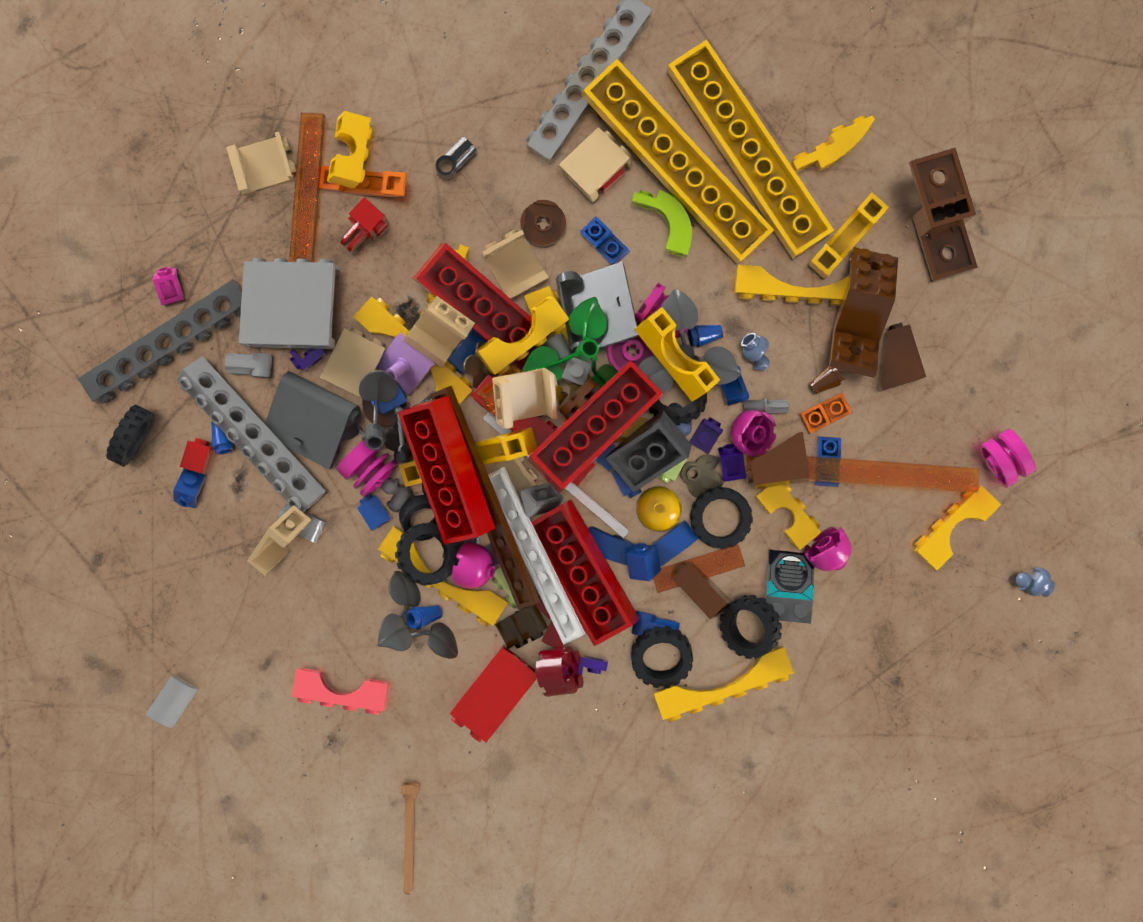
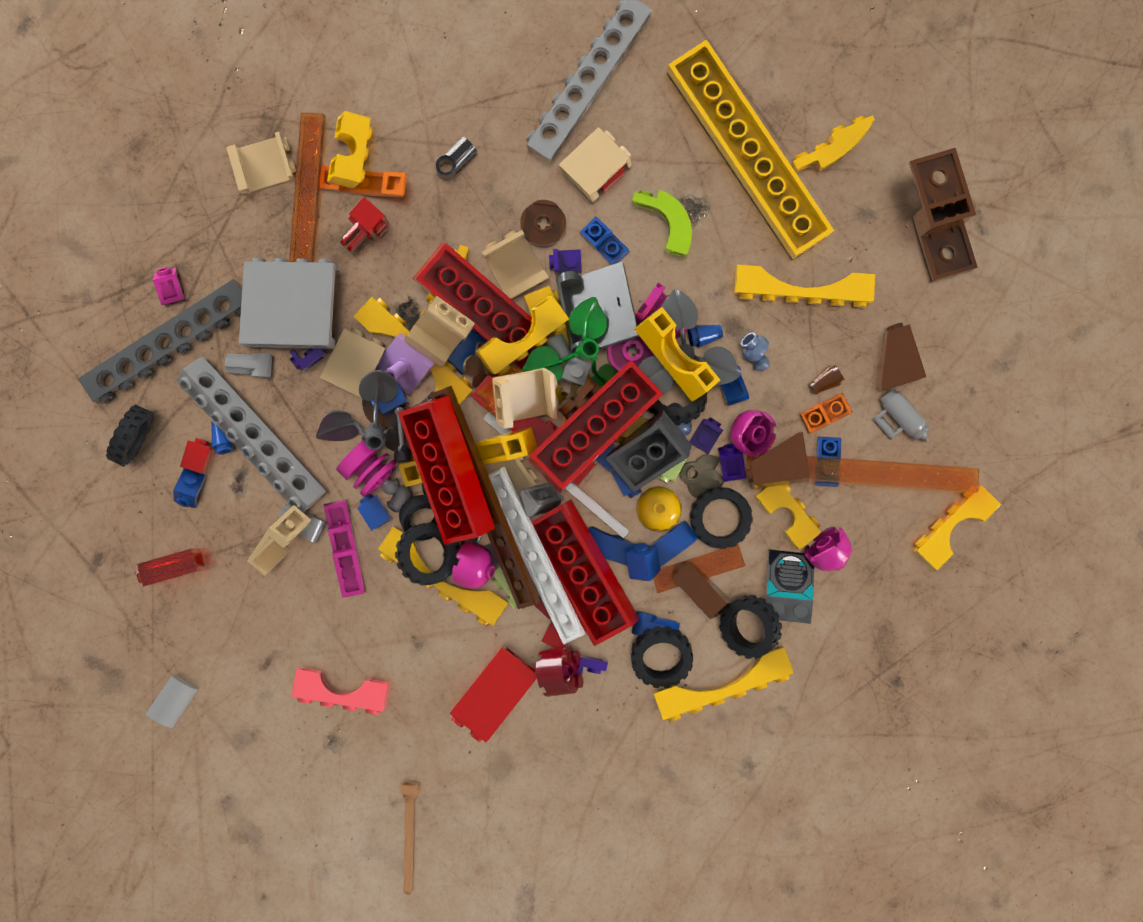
(170, 567): none -> clear red brick
(312, 416): dark grey door -> none
(344, 548): none -> dark pink slope
(395, 633): dark grey plant -> none
(422, 616): blue cone -> none
(522, 626): dark brown brick -> none
(565, 261): none -> dark purple bracket
(676, 161): yellow brick -> none
(767, 406): light grey axle -> none
(848, 235): yellow arch -> none
(864, 312): reddish brown bracket -> none
(904, 414): none -> light grey piece
(1007, 458): dark pink wheel -> none
(1037, 584): sand blue animal -> none

